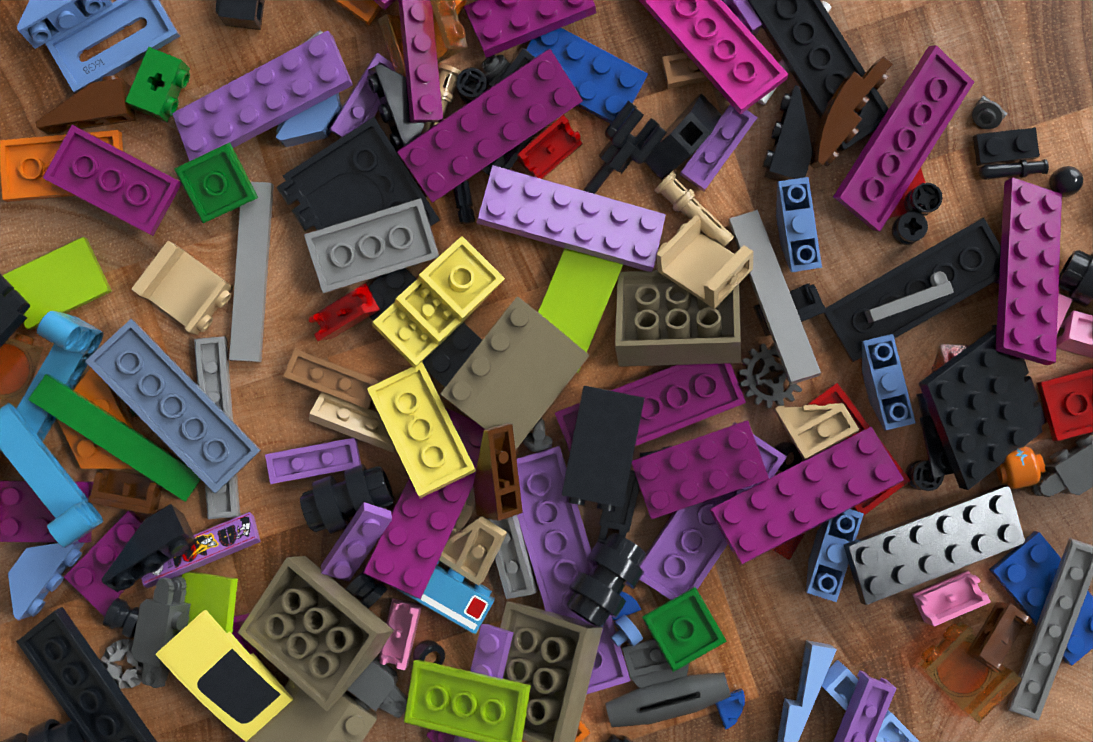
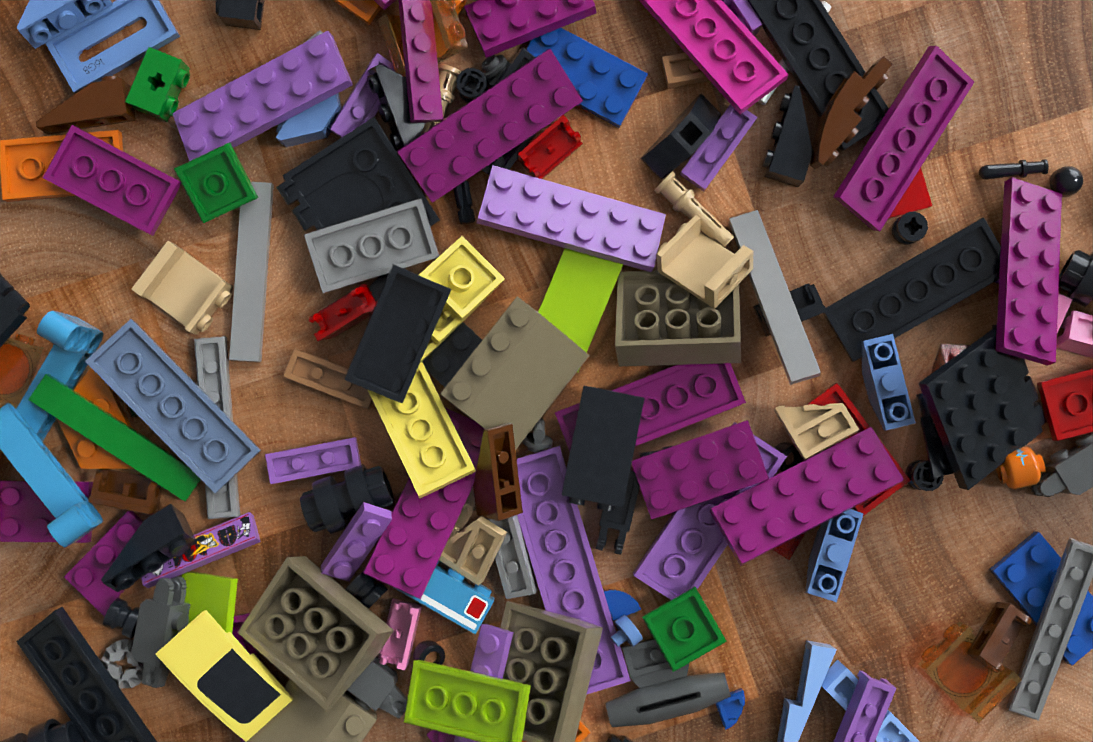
(37, 573): medium blue slope -> none
(59, 281): lime tile -> none
(351, 420): tan plate -> none
(397, 333): none -> black slope
(614, 566): black piece -> none
(624, 146): black plant -> none
(775, 390): dark grey gear -> none
(797, 225): medium blue slope -> none
(928, 195): black wheel -> none
(934, 544): plate -> none
(940, 288): light grey hinge -> none
(950, 598): bright pink hinge -> none
(988, 113): dark grey plate -> none
(1006, 146): black plate -> none

